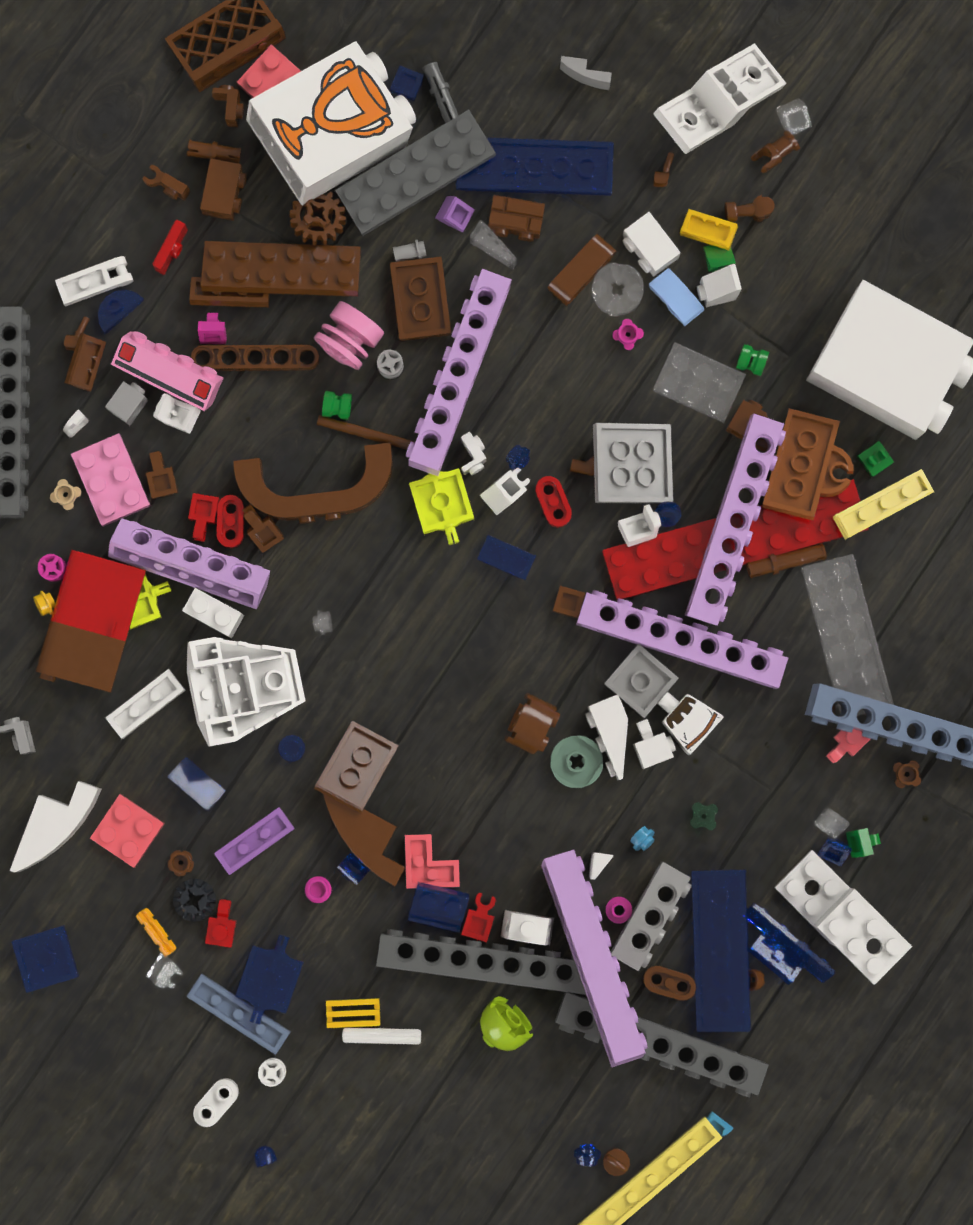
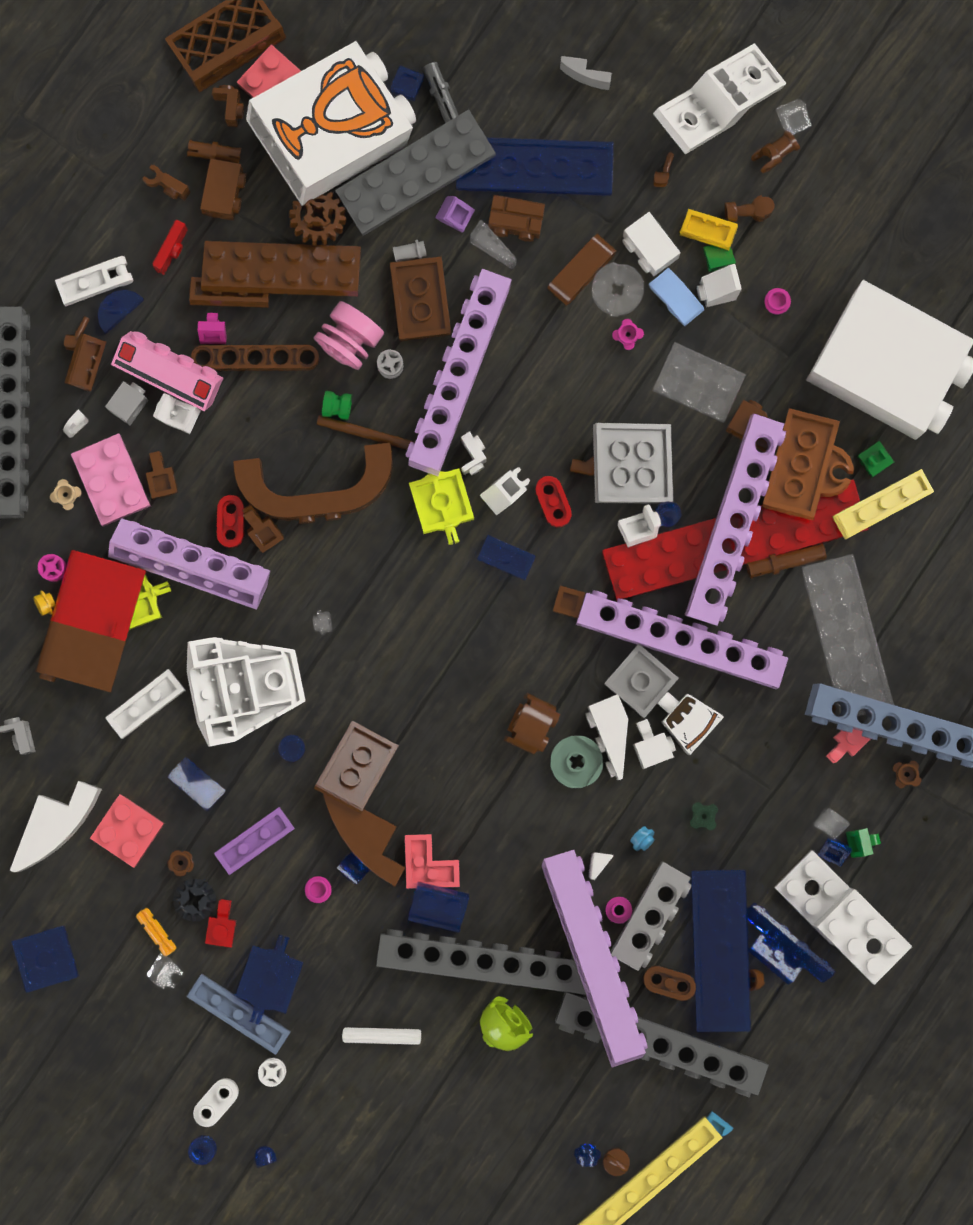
(203, 511): red plate -> none
(207, 1148): none -> clear blue wheel
(213, 613): white brick -> none
(359, 1023): yellow tile -> none
(478, 922): red plate -> none
(518, 457): clear blue plate -> none
(527, 927): white torso -> none
(758, 361): green wheel -> none
(777, 301): none -> dark pink plate

